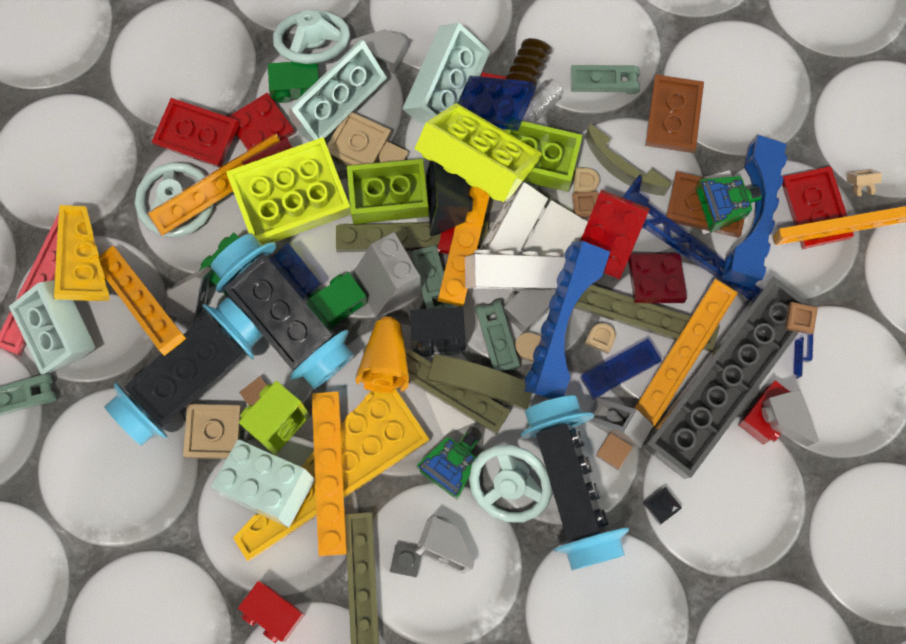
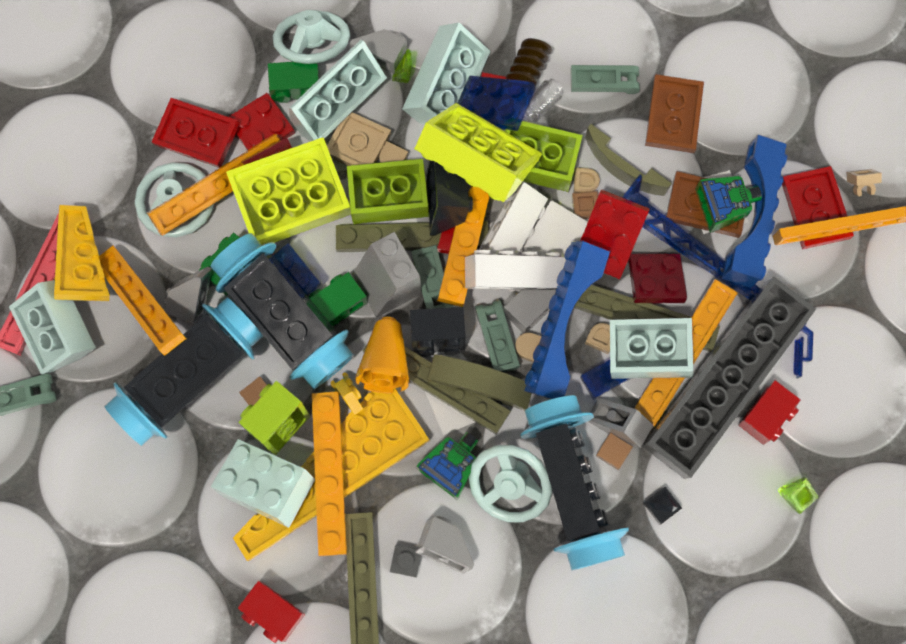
(211, 430): tan plate -> none
(348, 393): none -> yellow plate
(403, 70): none -> clear neon green slope
(651, 348): none -> light aqua brick
(790, 417): light grey slope -> none
(799, 494): none -> clear neon green slope
(801, 318): medium nougat tile -> none

